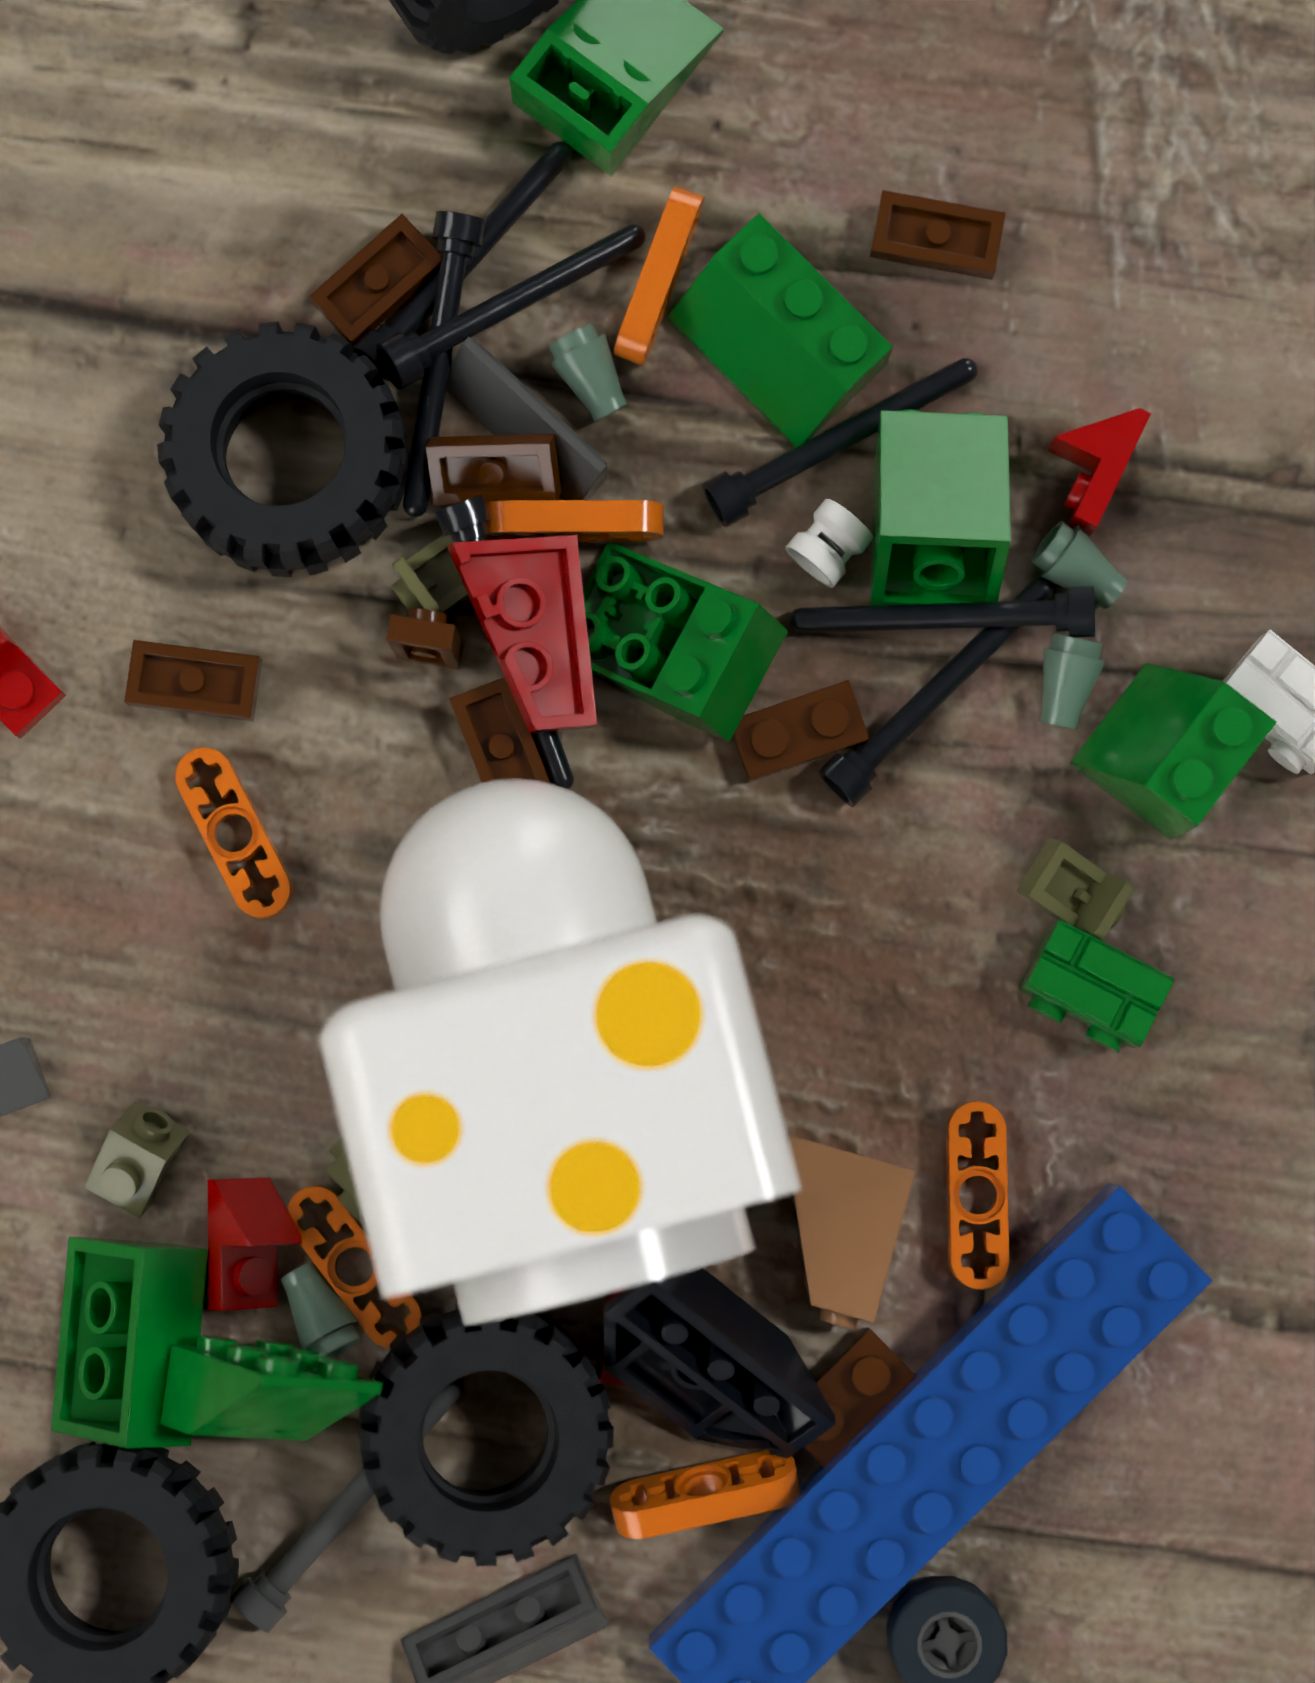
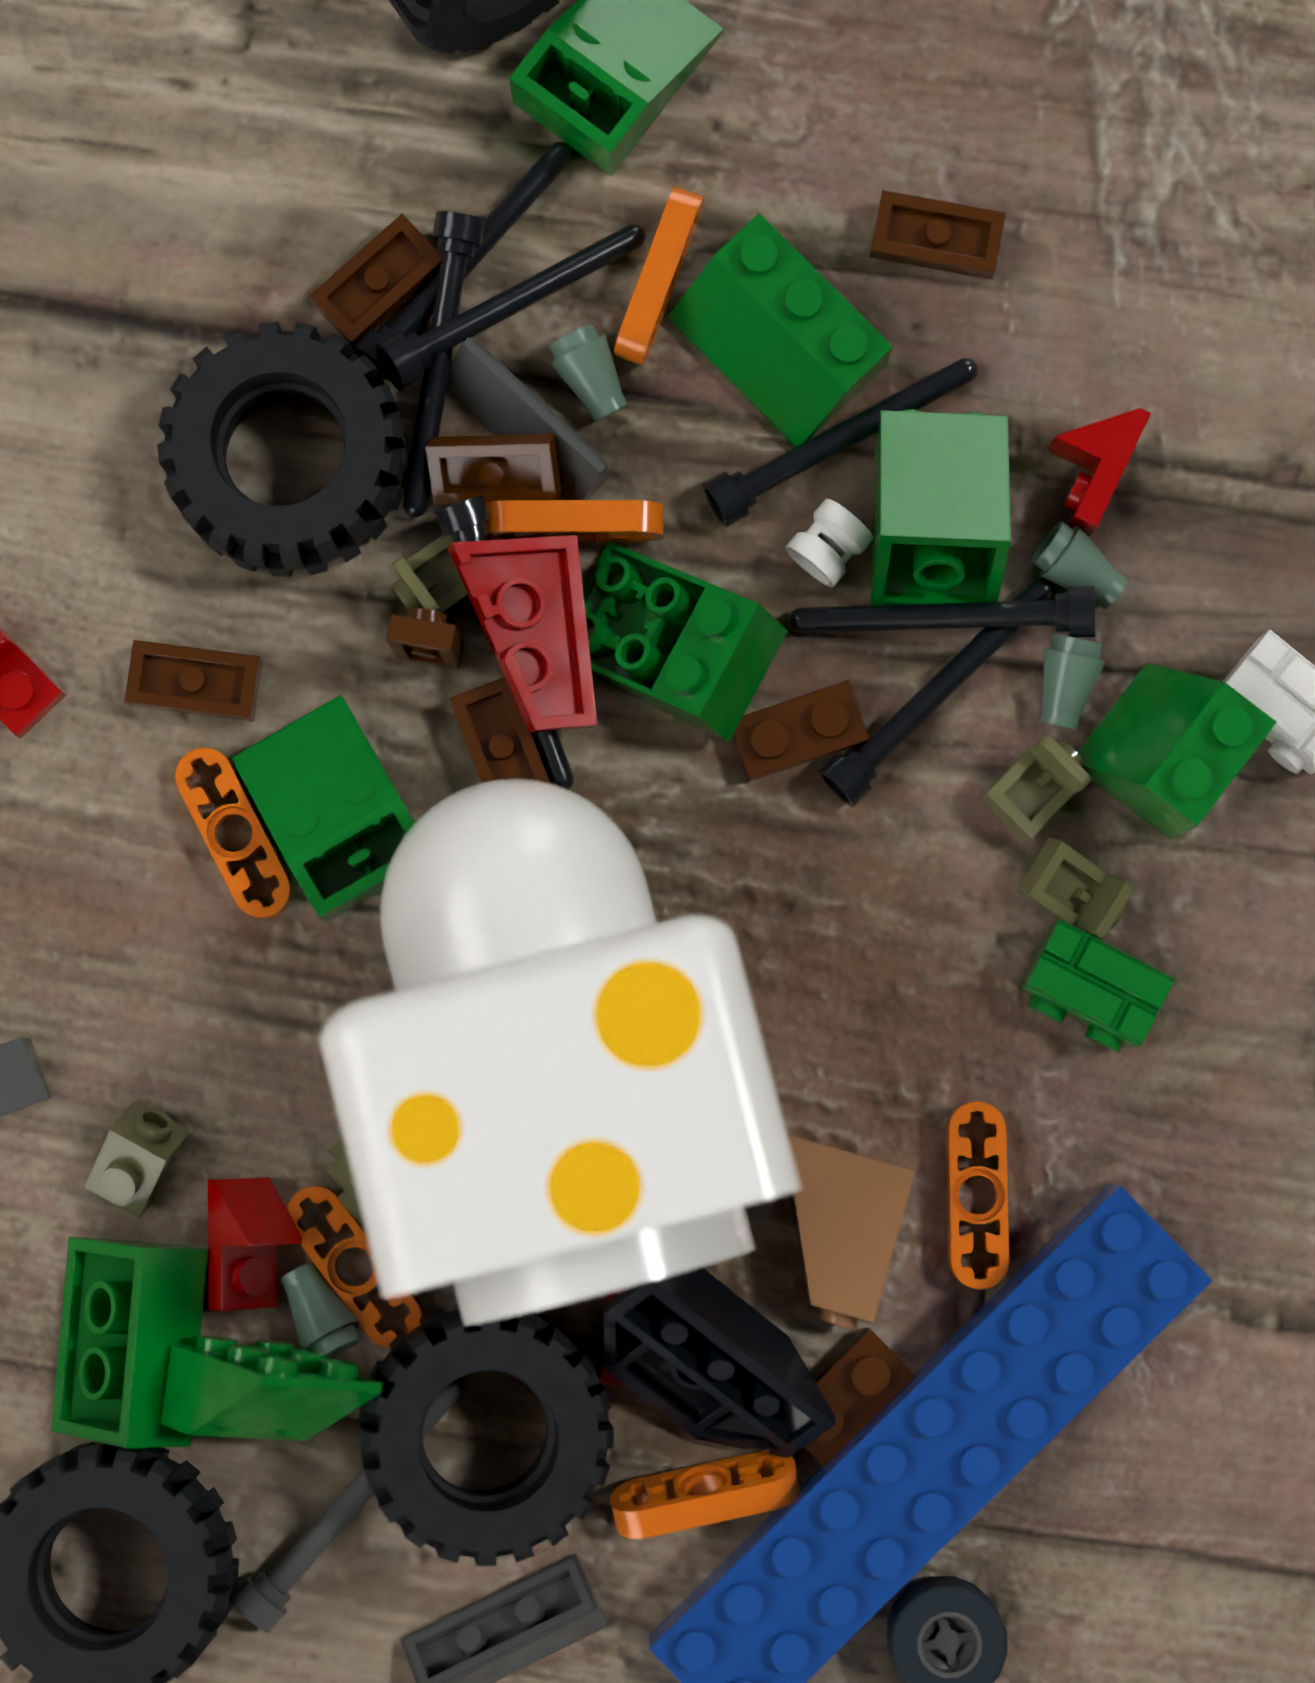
(327, 806): none -> green slope
(1036, 786): none -> olive bracket

